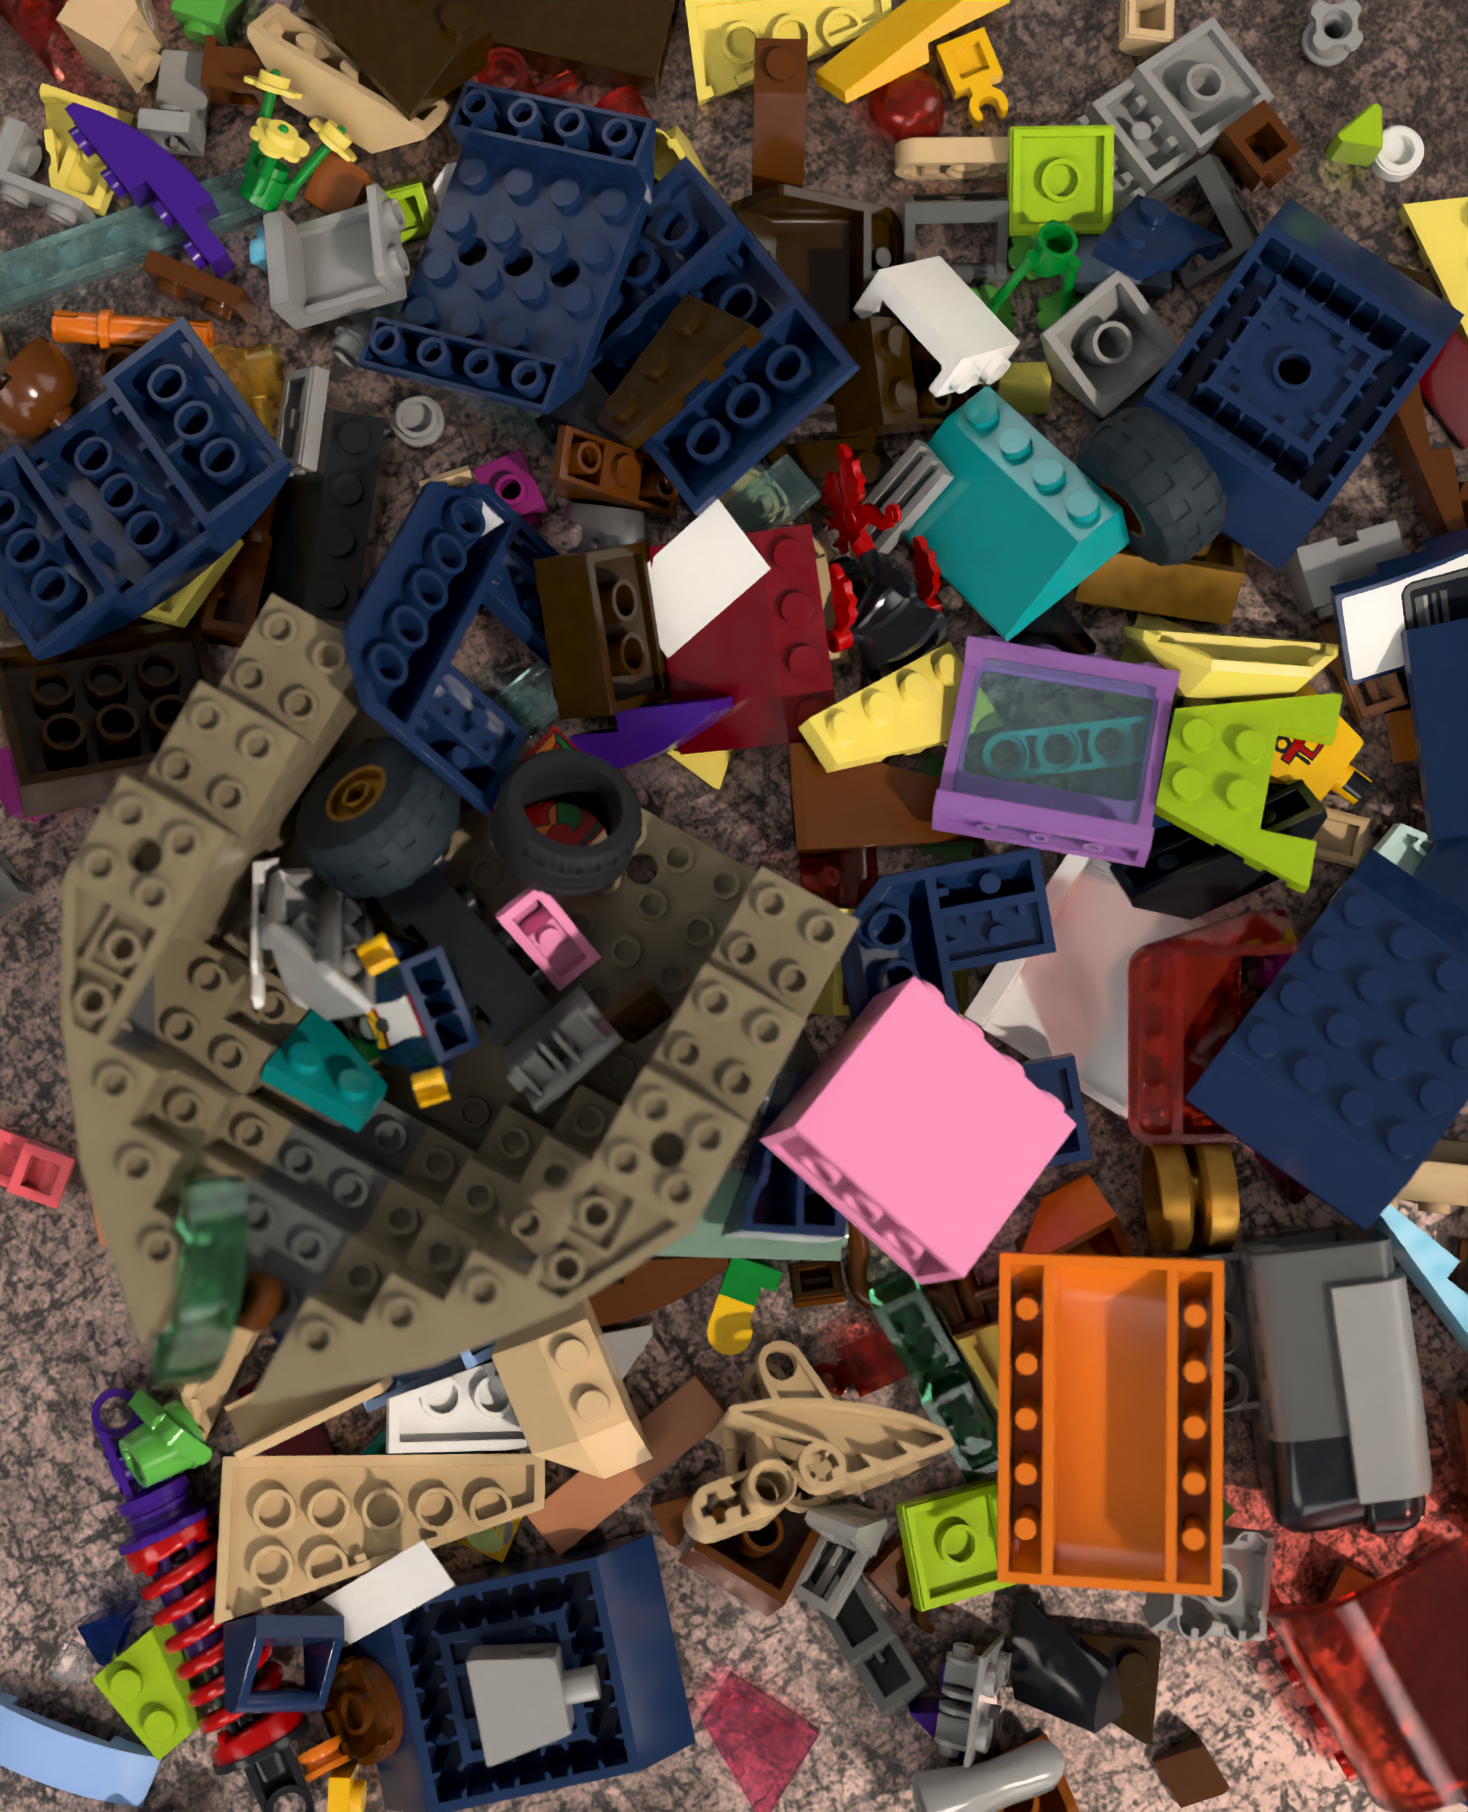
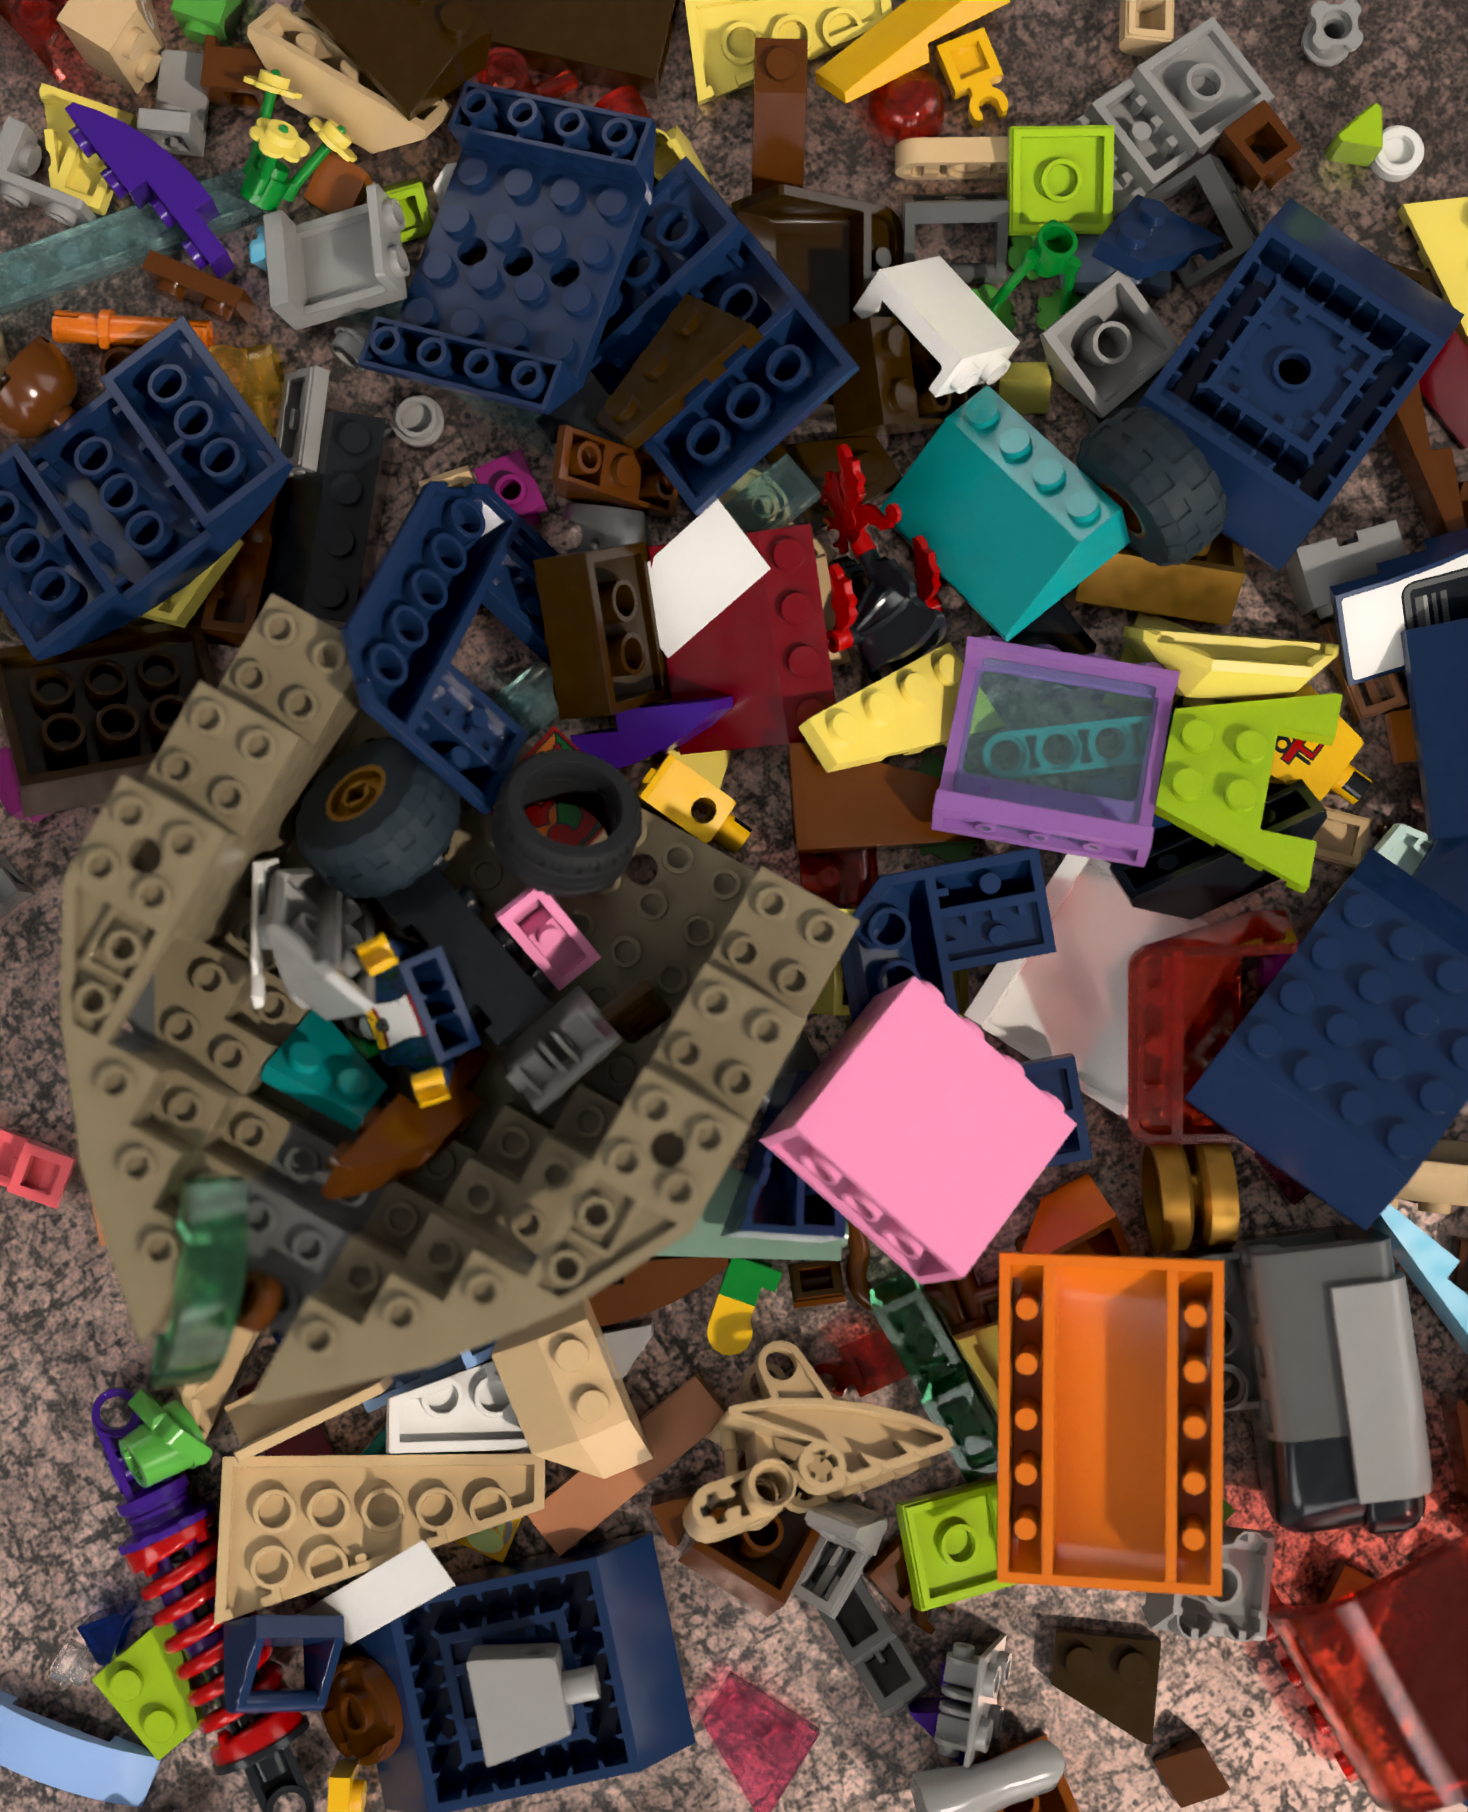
(322, 1758): orange bush -> none
(404, 1135): none -> reddish brown slope
(673, 788): none -> yellow torso
(899, 488): light grey tile -> none
(1060, 1670): black slope -> none

